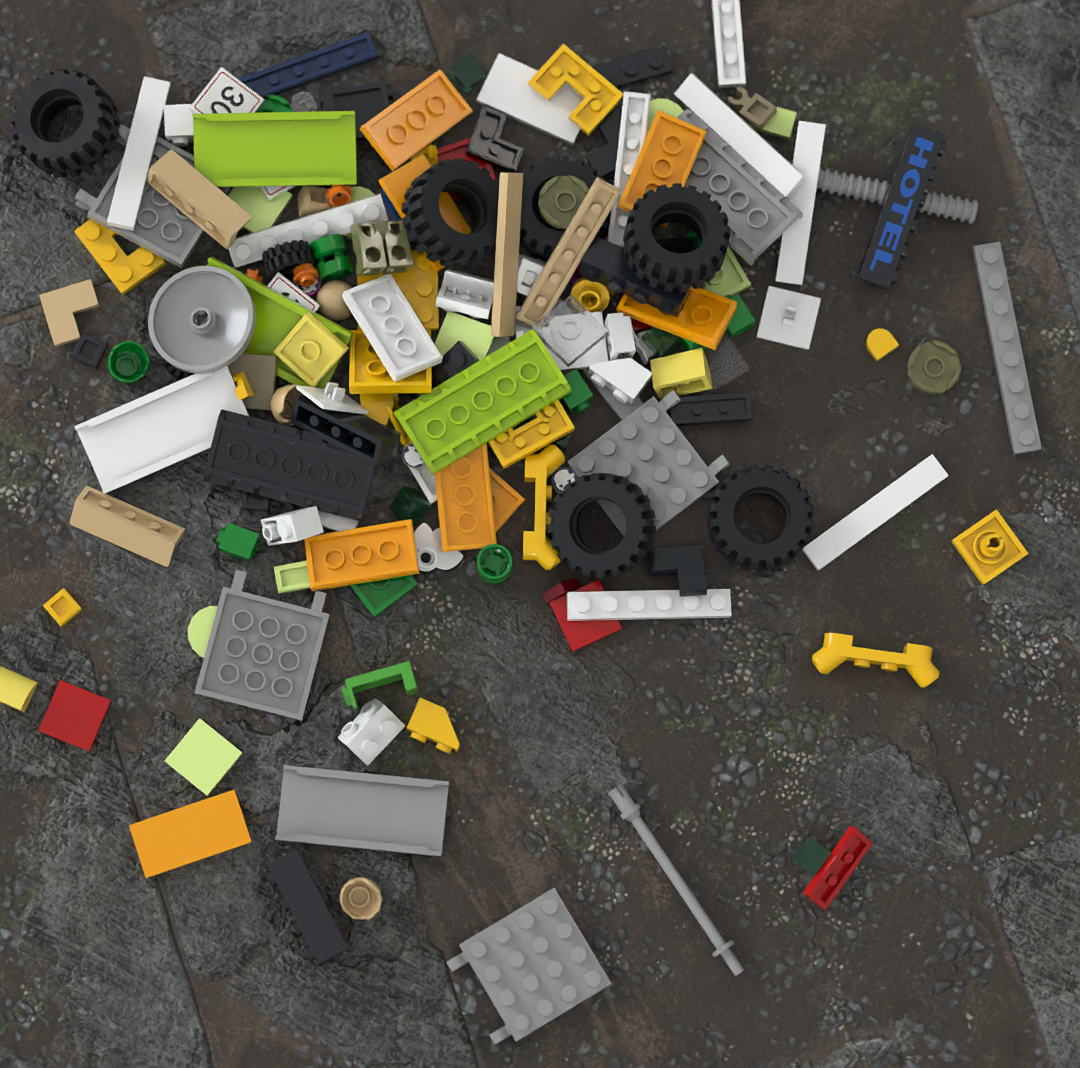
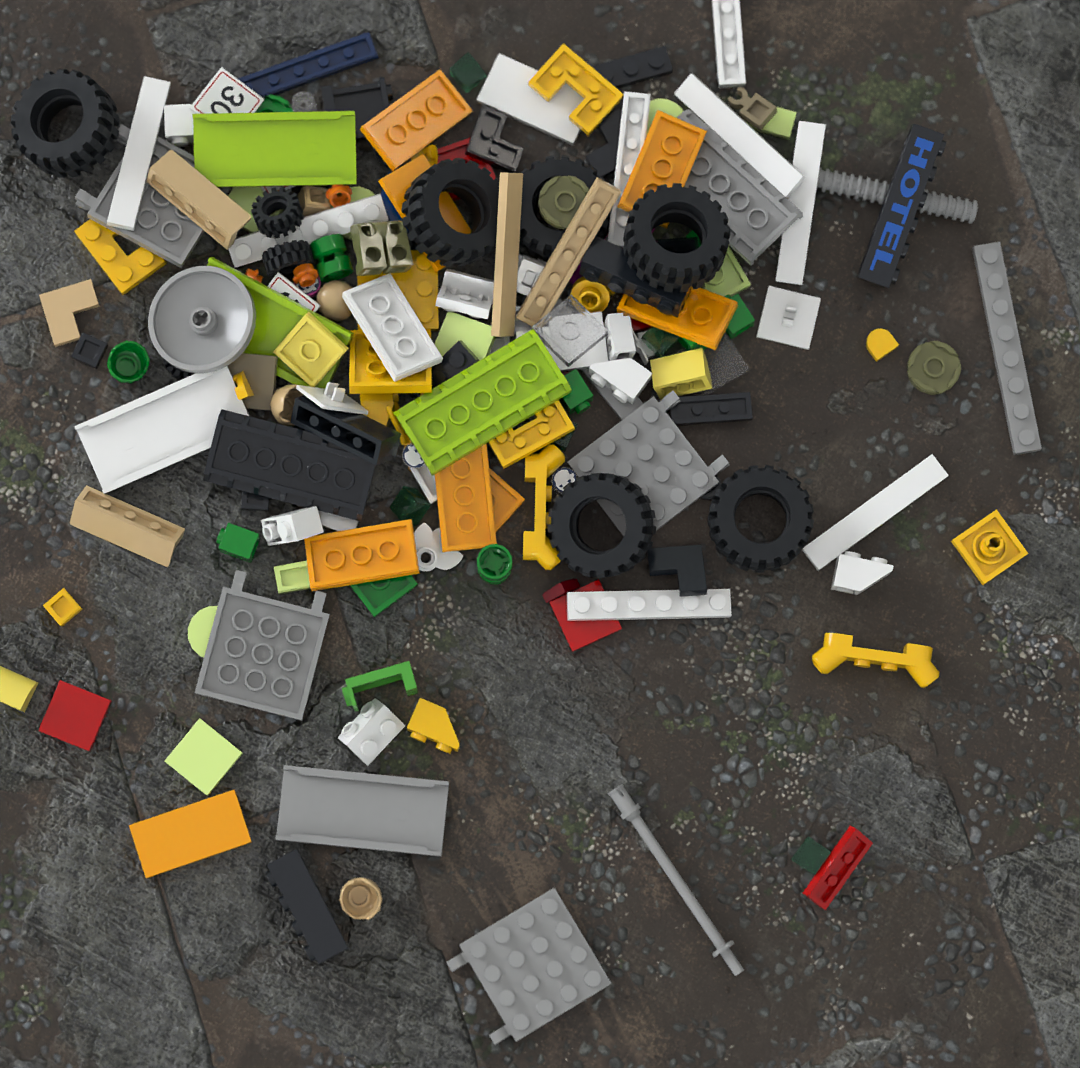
(280, 223): none -> black tyre
(858, 574): none -> white slope

